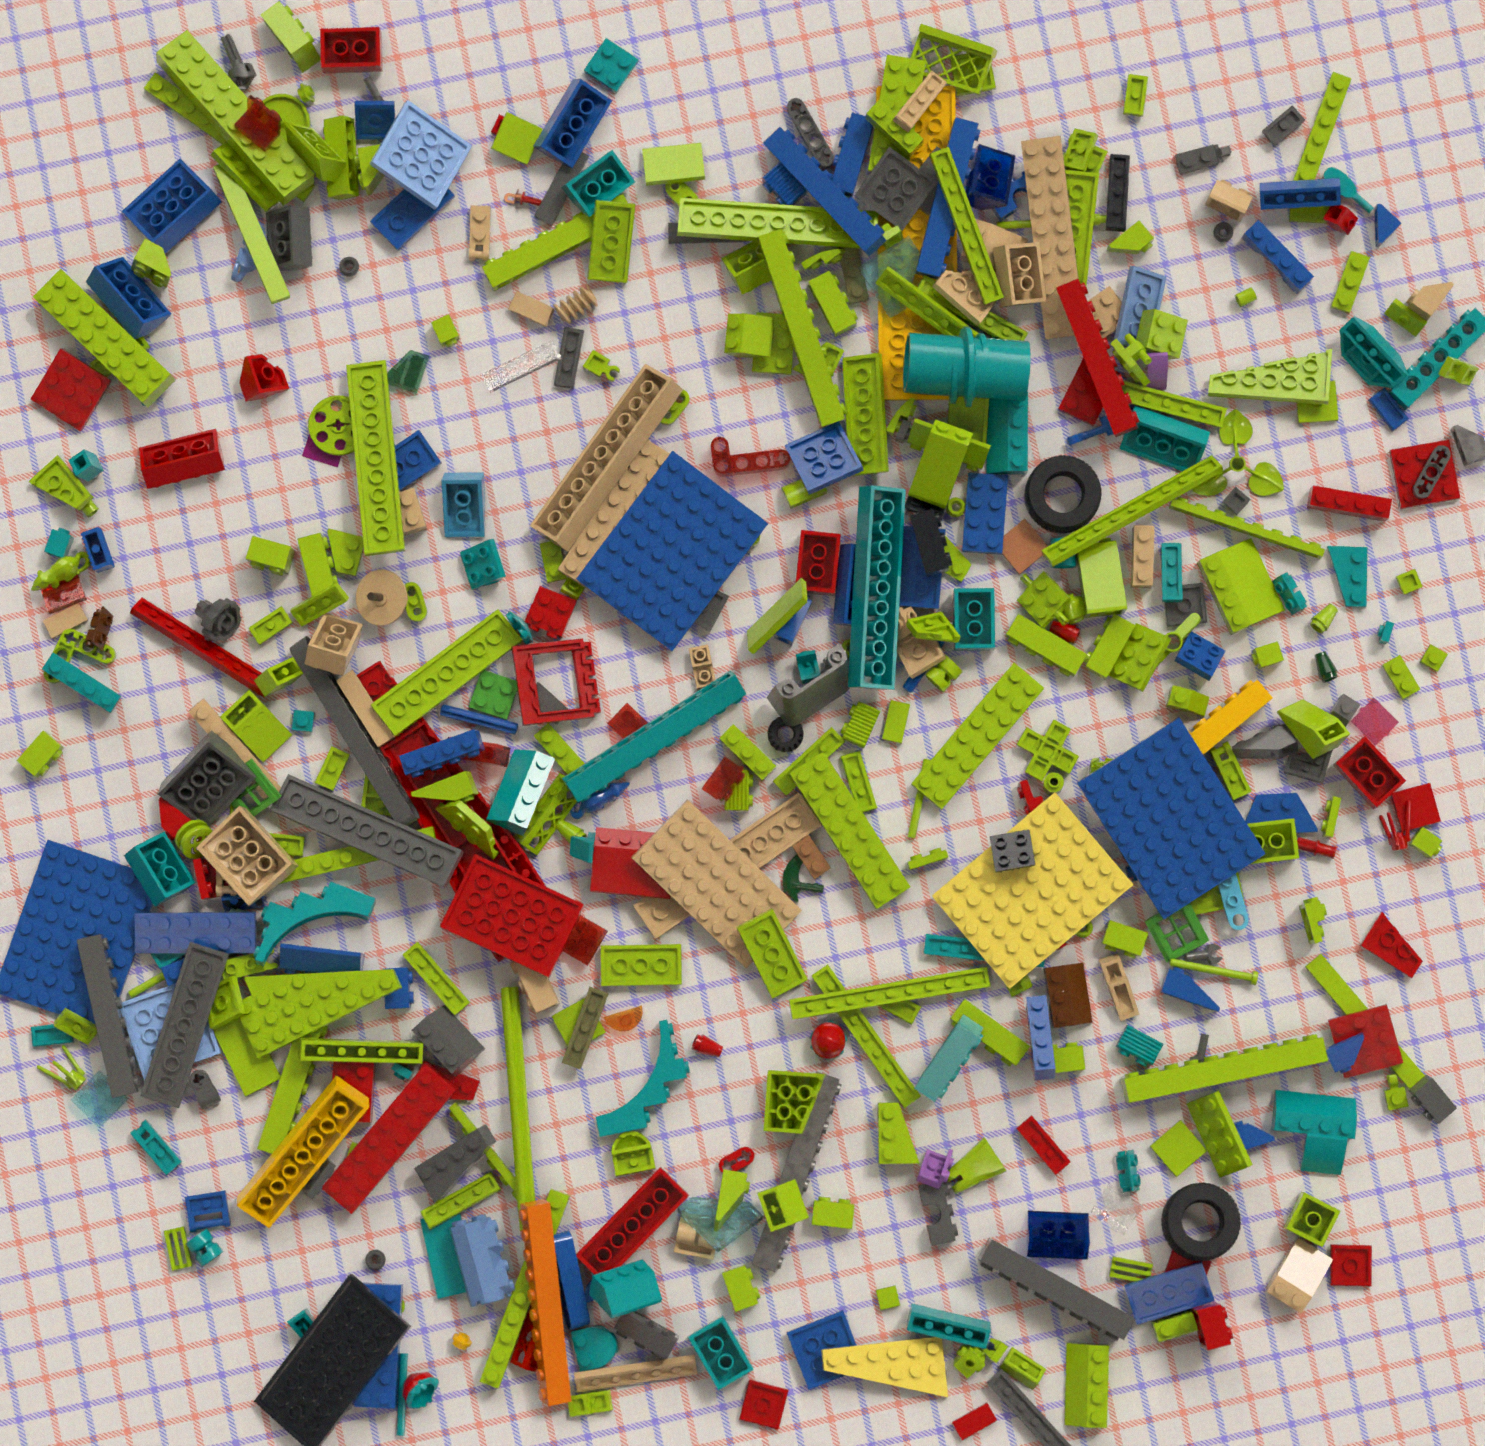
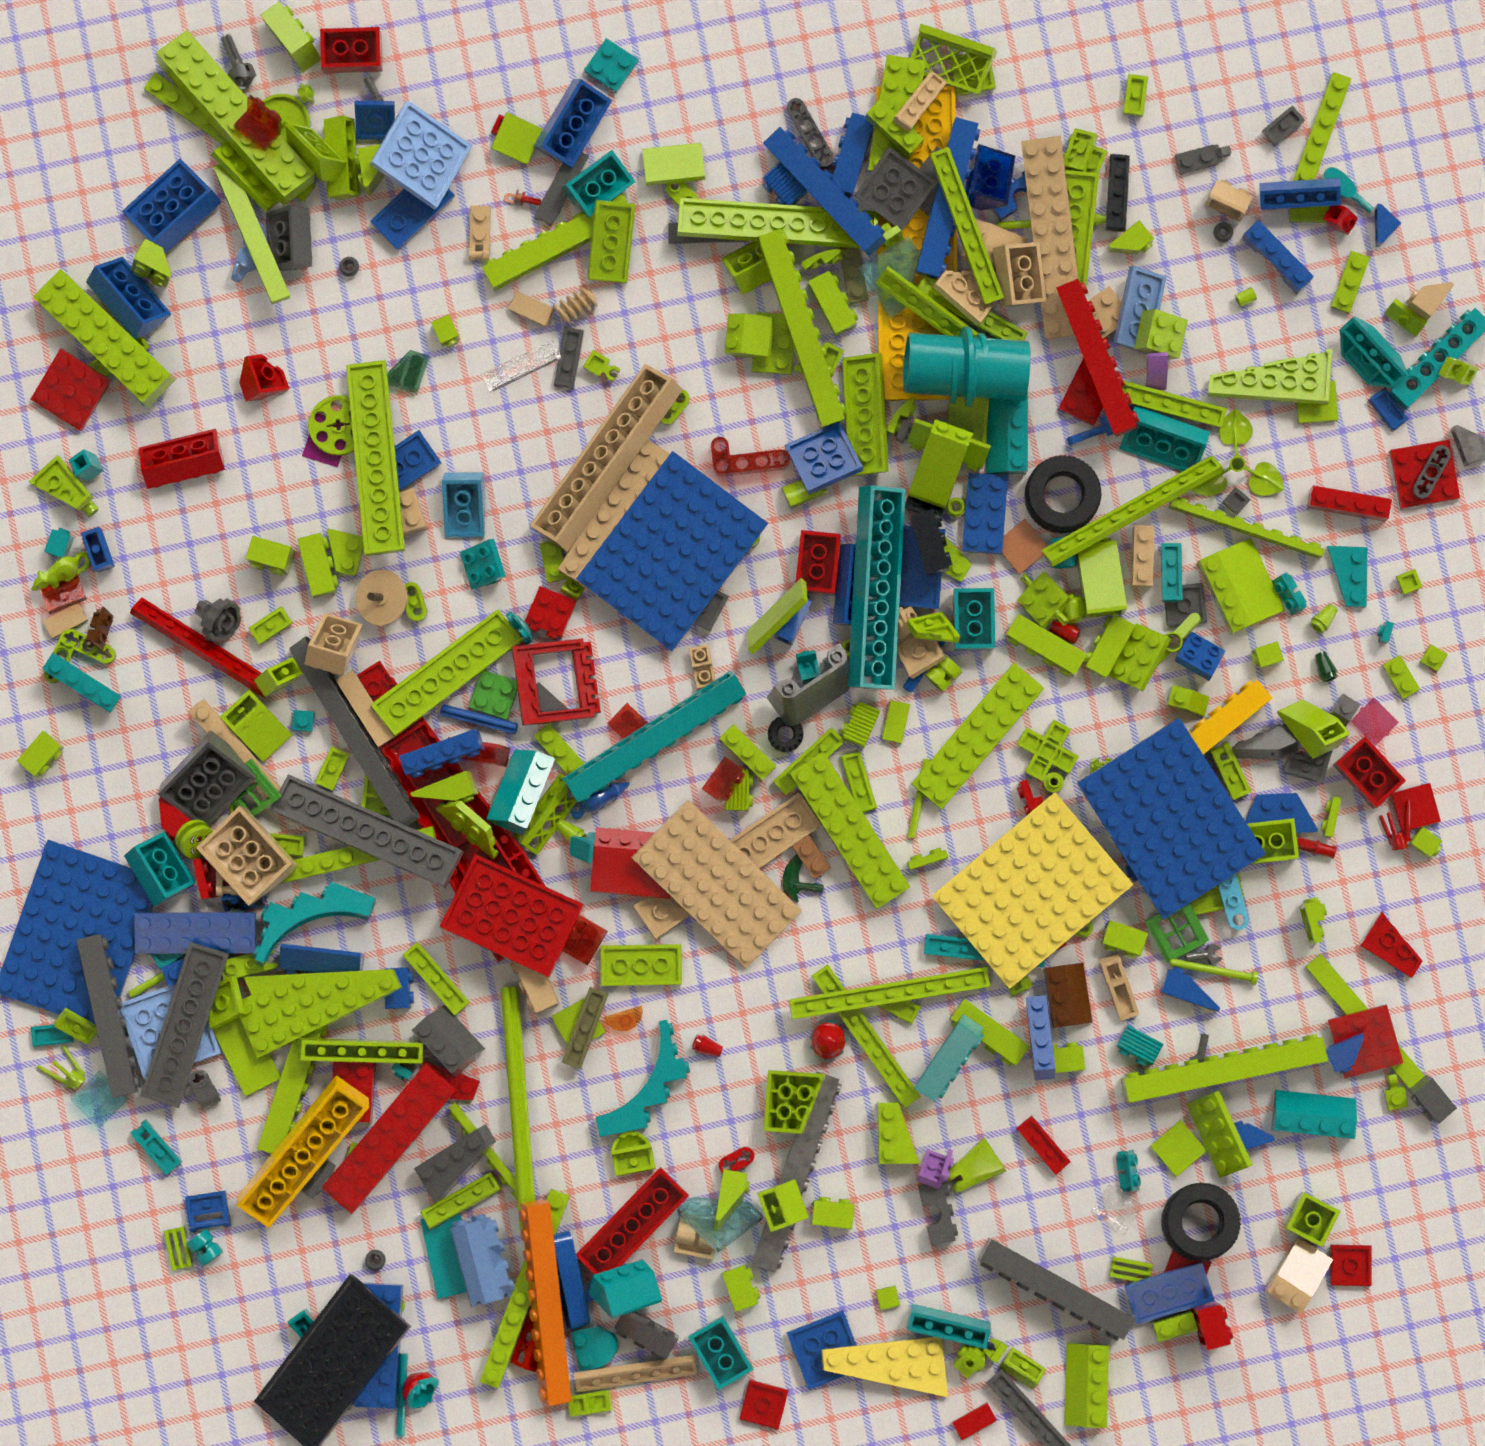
(319, 604): lime plate -> none
(461, 1341): yellow plate -> none
(772, 953): lime plate -> none
(1012, 850): hinge -> none
(1058, 1235): clear blue slope -> none
(1129, 356): lime plate -> none
(1323, 1153): teal slope -> none

